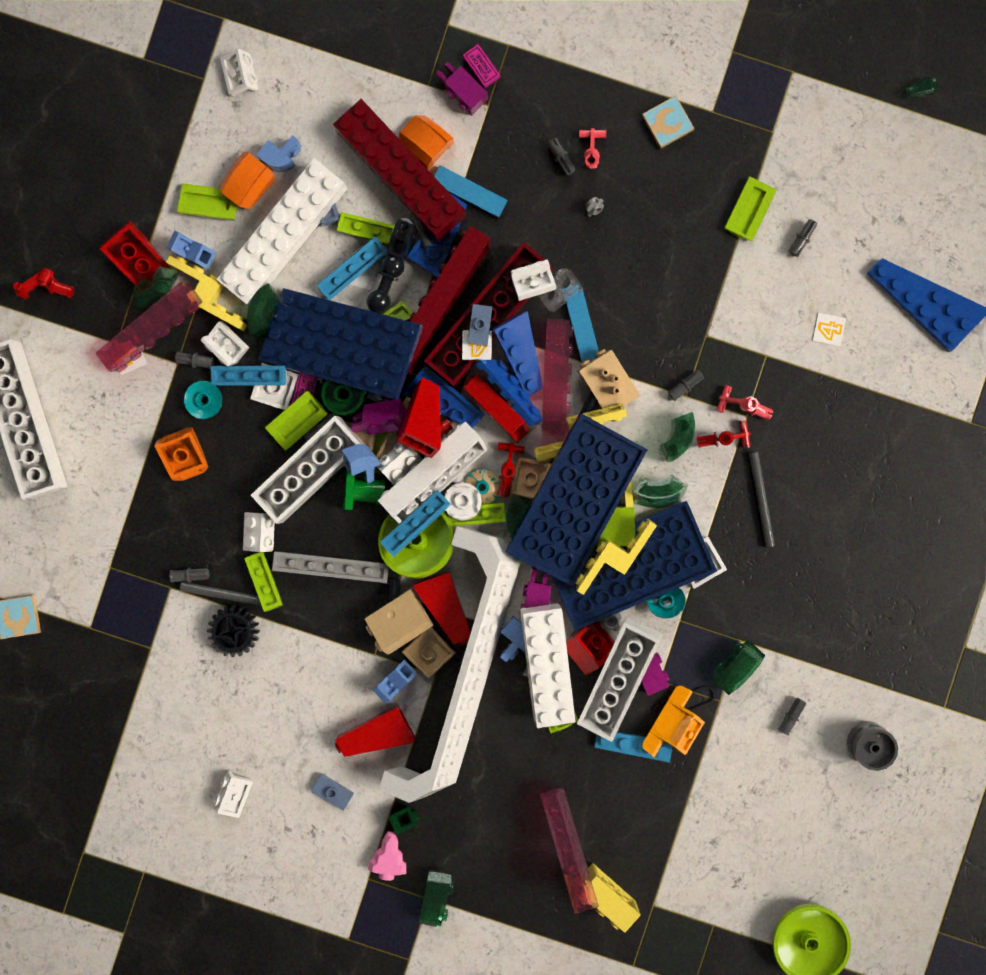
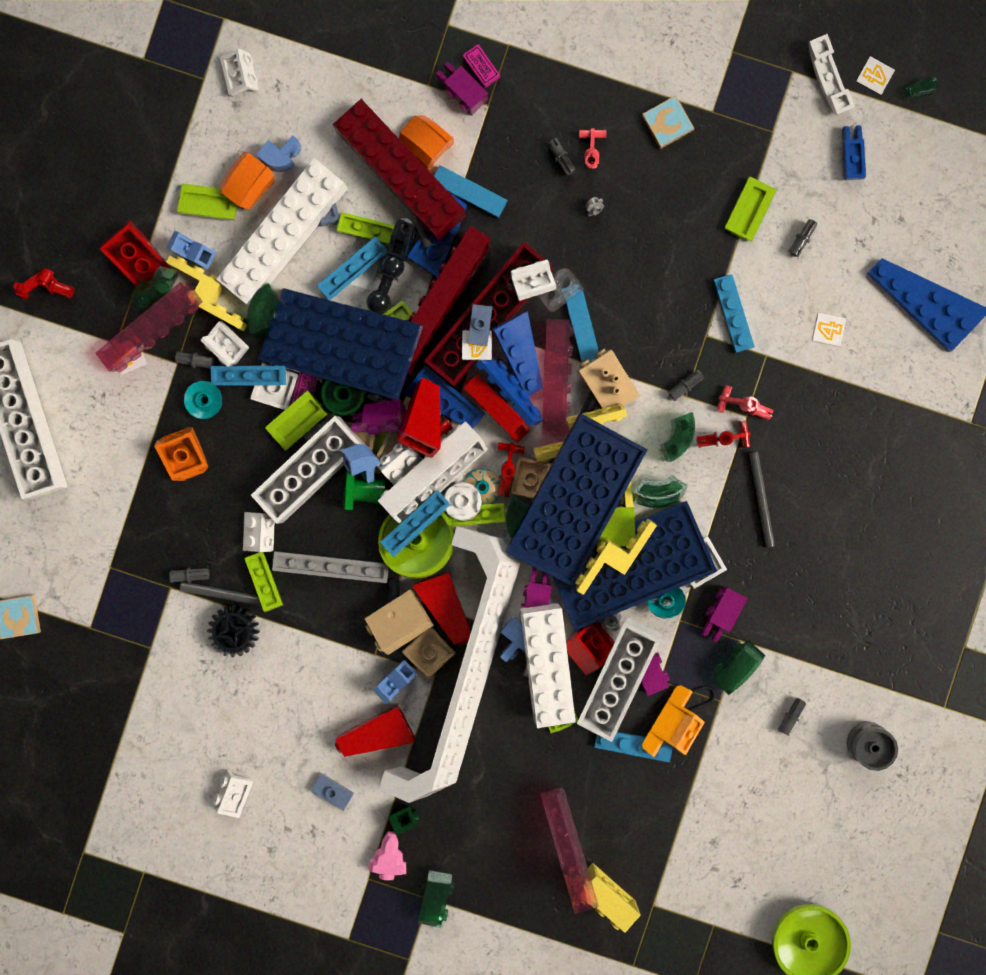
(723, 612): none -> magenta hinge
(733, 313): none -> dark azure plate
(828, 75): none -> white slope
(853, 154): none -> blue hinge
(875, 75): none -> white sticker

